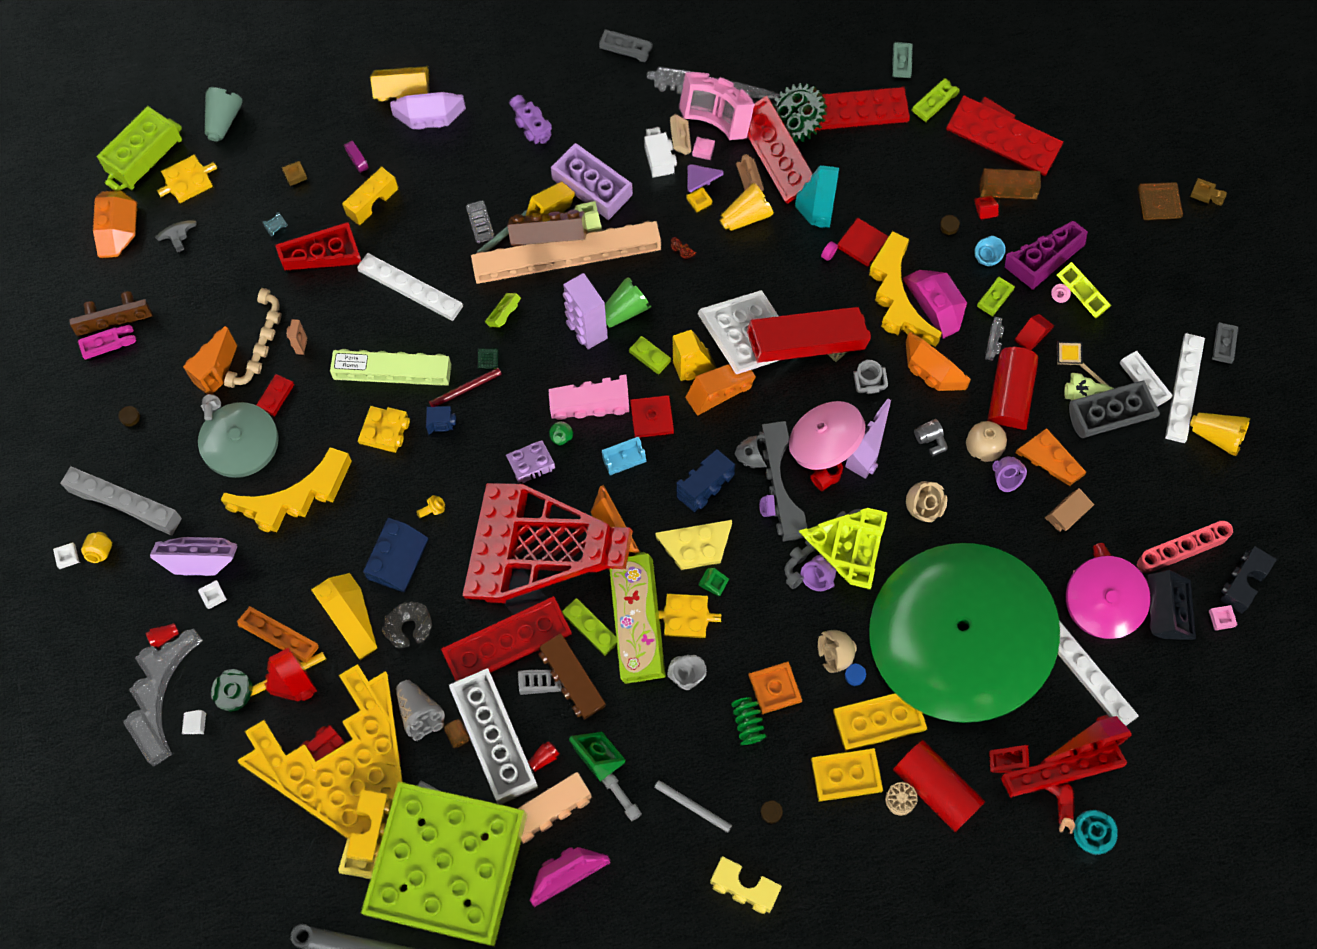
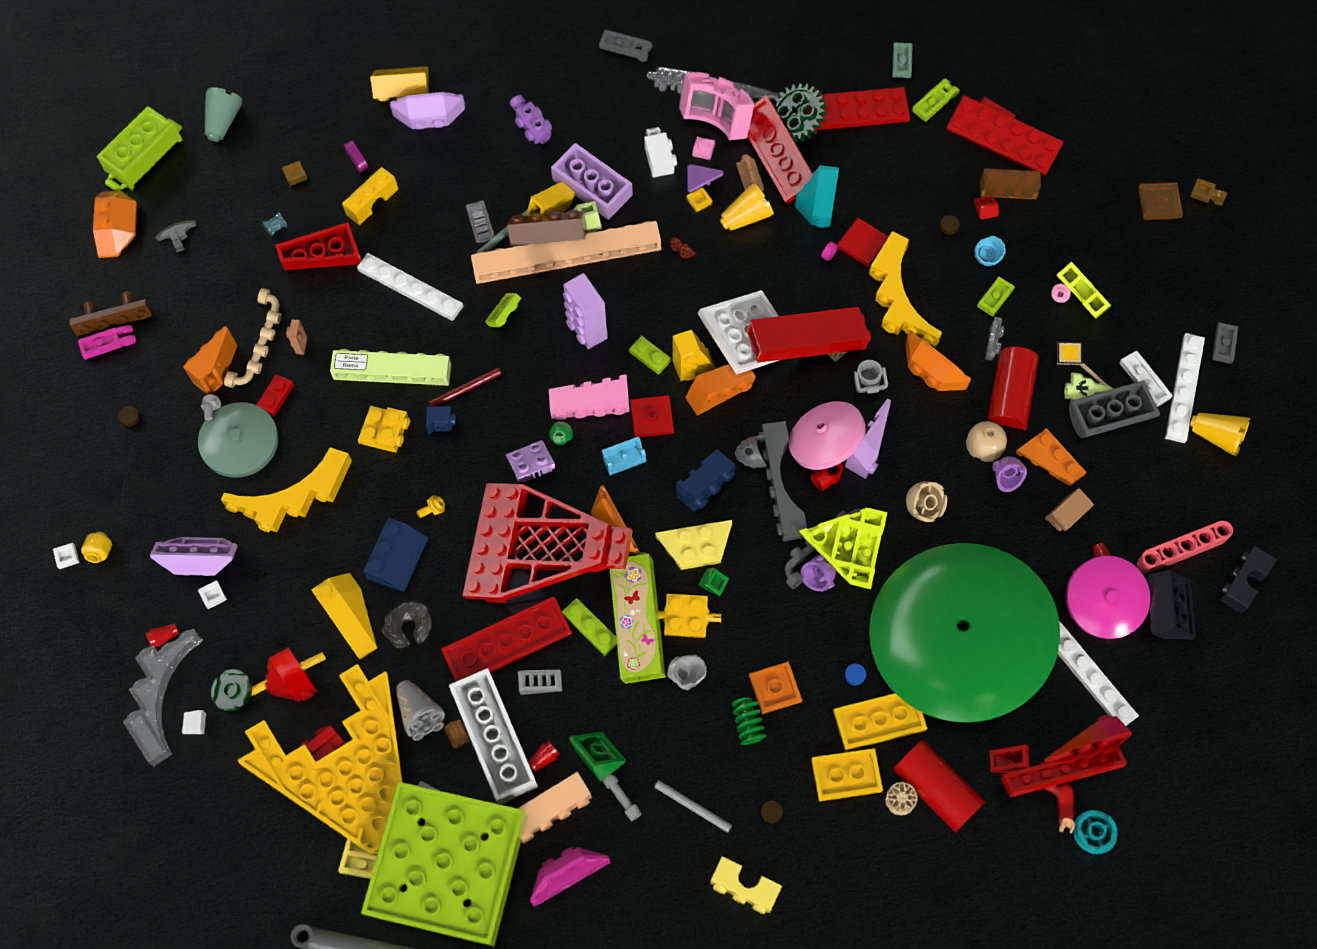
(142, 508): light grey arch -> none
(186, 179): yellow plate -> none
(277, 634): orange plate -> none
(366, 845): yellow arch -> none
(488, 357): clear green slope -> none
(572, 677): reddish brown brick -> none
(625, 303): bright green cone -> none
(680, 134): tan plate -> none
(767, 506): medium lavender tile -> none
(837, 650): tan cylinder -> none
(929, 432): flat silver piece -> none
(938, 299): dark pink wedge -> none
(1033, 332): red slope -> none
(1043, 257): magenta wedge -> none
(1223, 617): bright pink plate -> none

